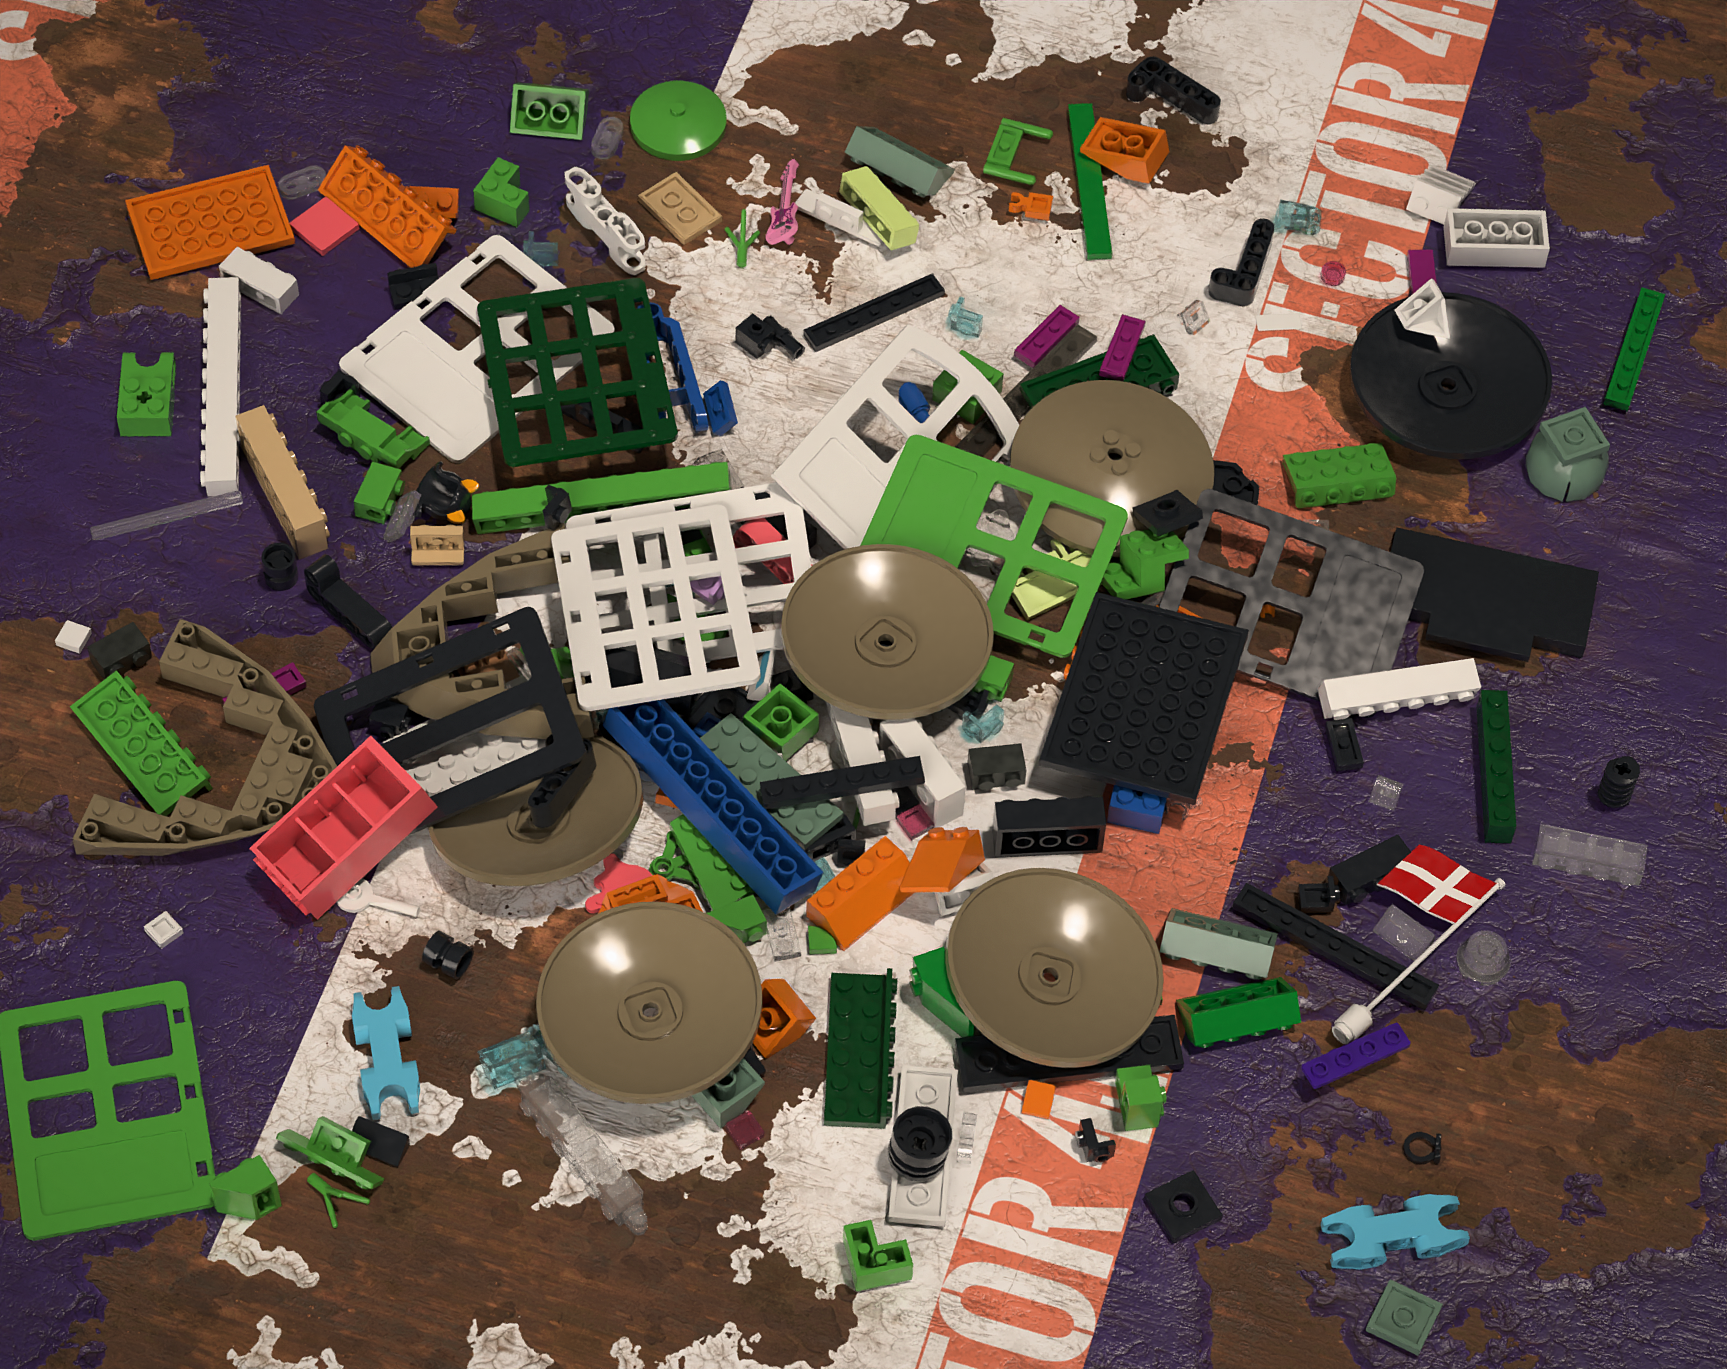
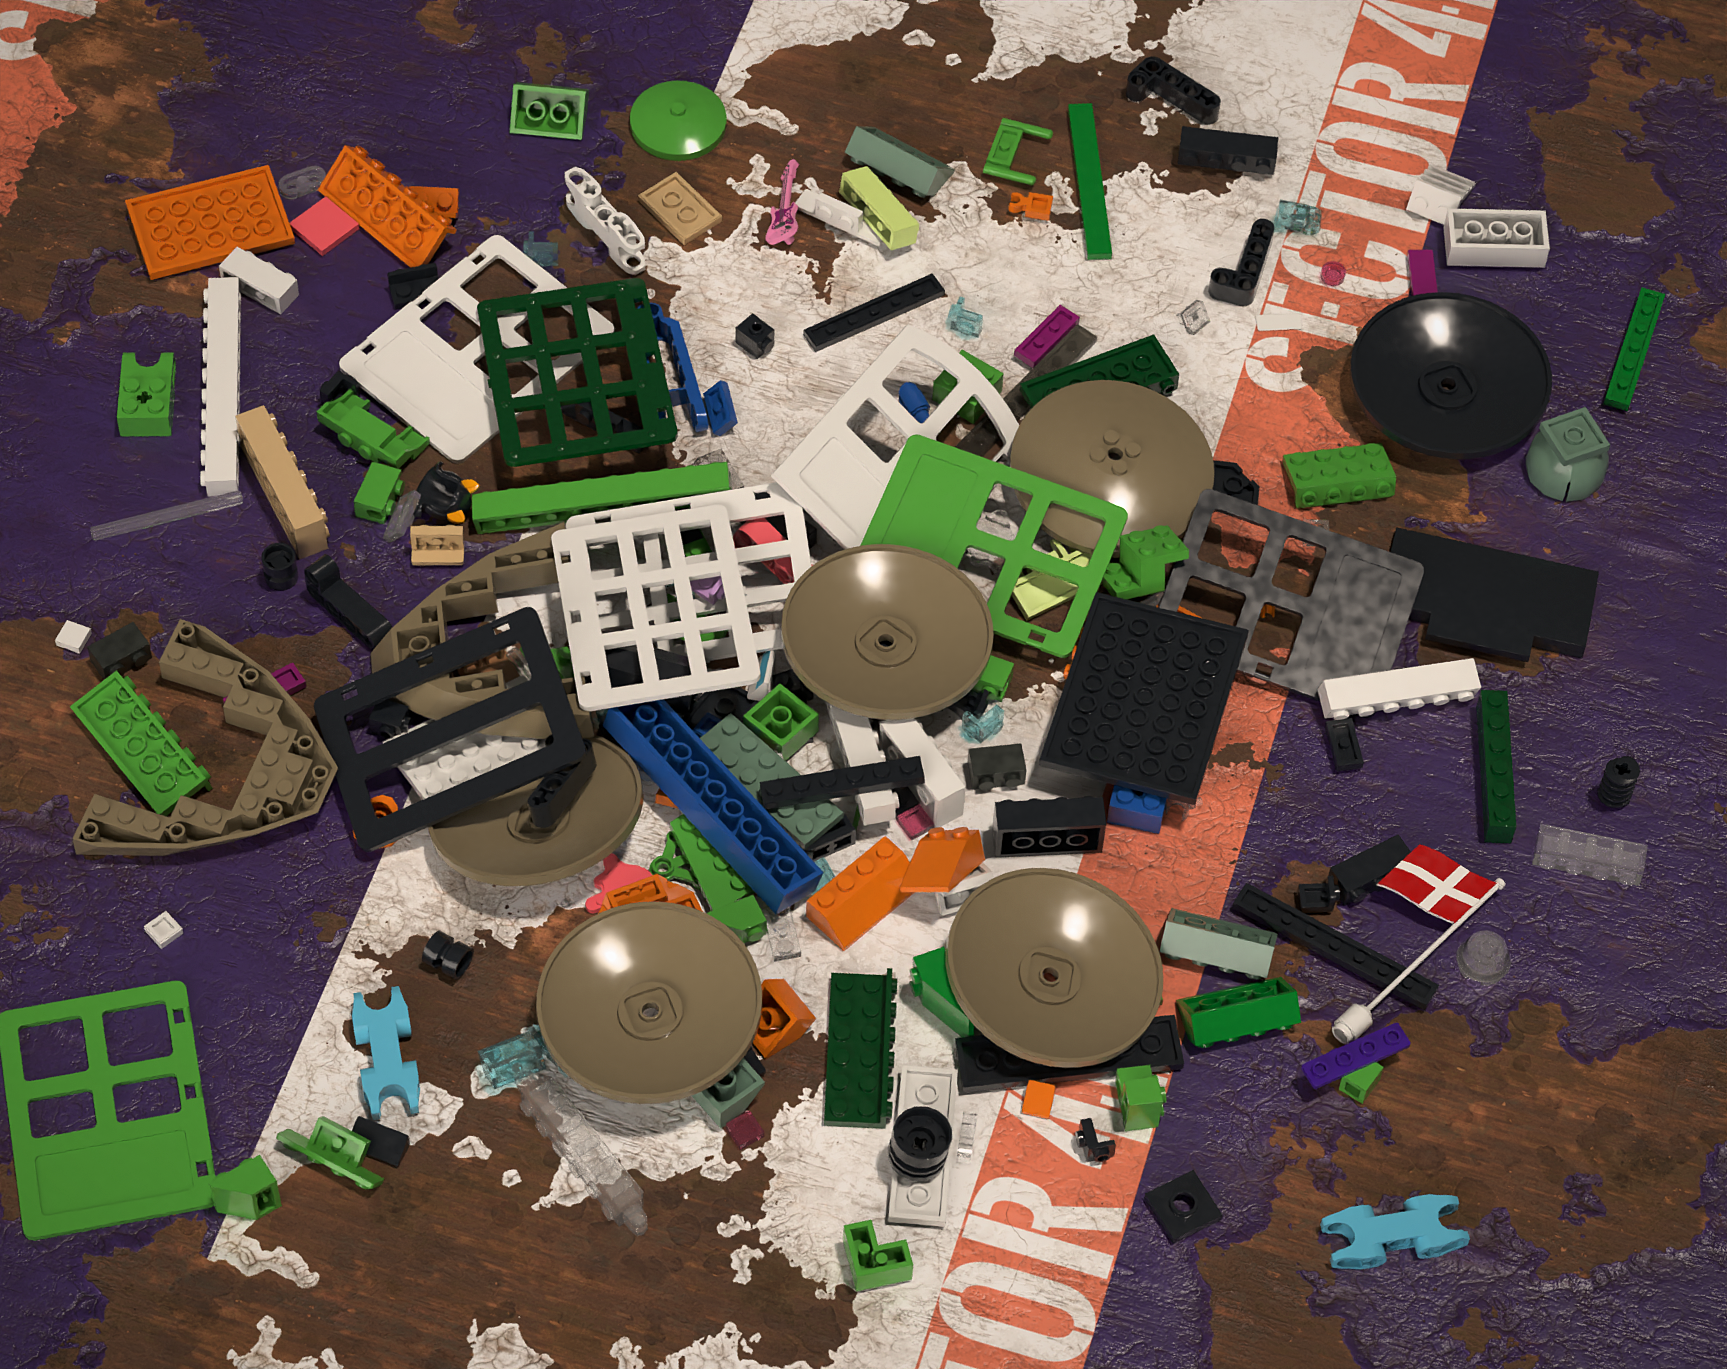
(324, 1188): bright green plant -> none
(342, 828): coral container -> none
(362, 896): white piece -> none
(500, 194): bright green brick -> none
(557, 508): black bracket -> none
(604, 142): clear plate -> none
(742, 245): bright green plant -> none
(784, 338): black pin -> none
(820, 941): bright green tile -> none
(849, 851): black tile -> none
(1122, 348): magenta tile -> none
(1127, 148): orange slope -> none
(1163, 520): black piece -> none
(1228, 150): none -> black brick
(1361, 1082): none -> bright green brick
(1386, 792): clear tile -> none
(1404, 933): clear slope -> none
(1404, 1317): sand green plate -> none
(1425, 311): white slope -> none
(1434, 1156): black piece -> none

